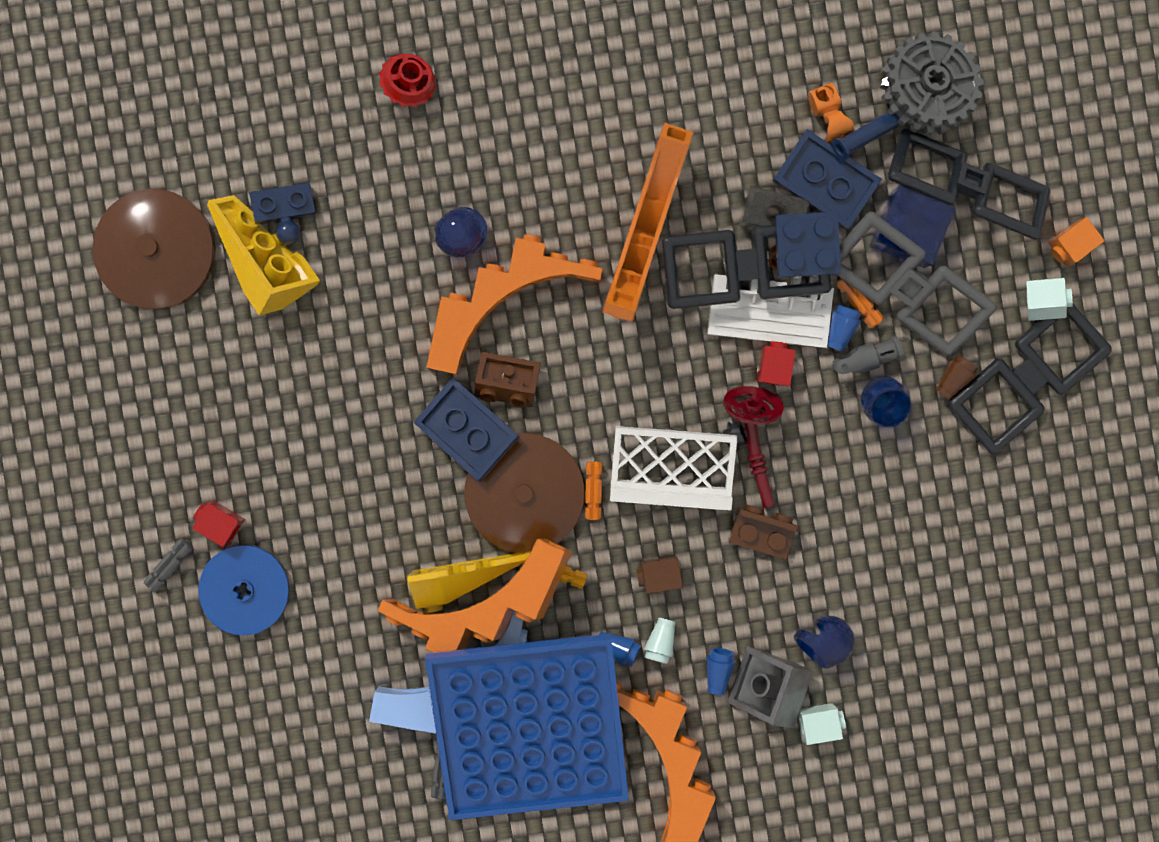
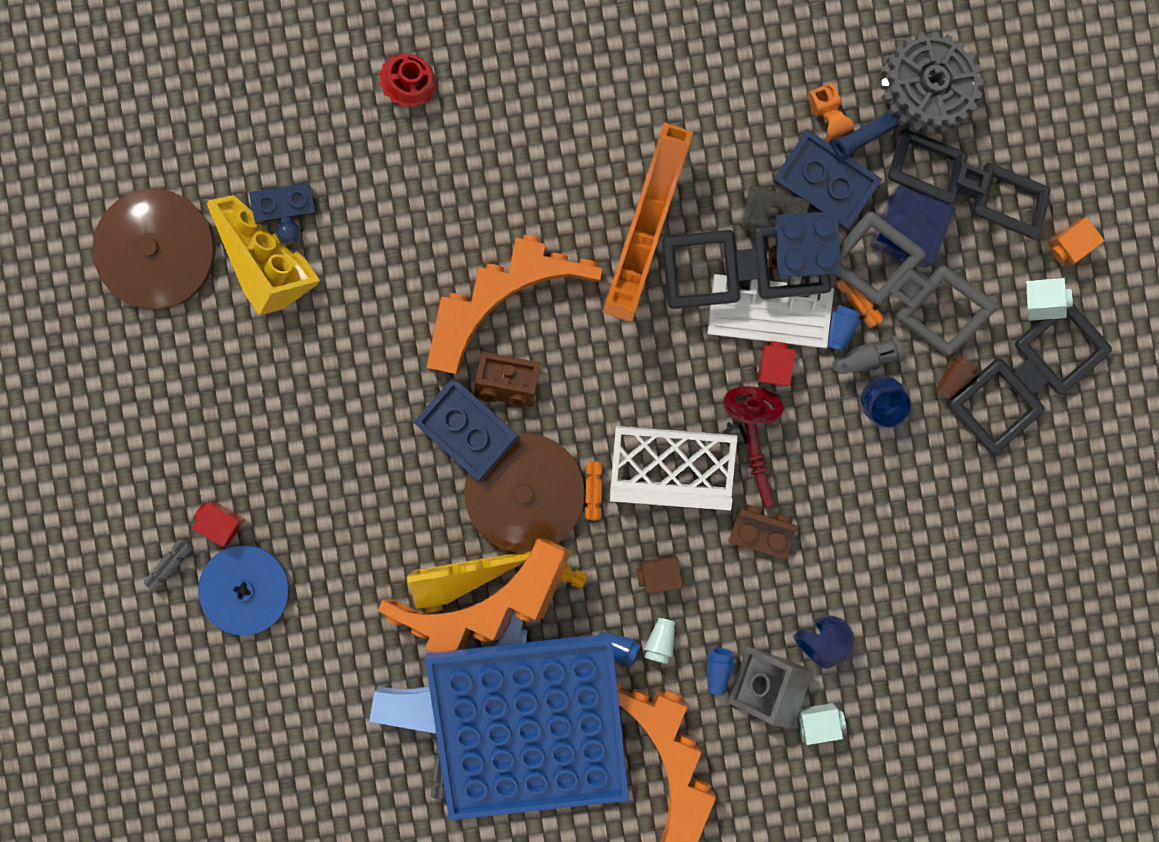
(460, 232): clear blue helmet -> none

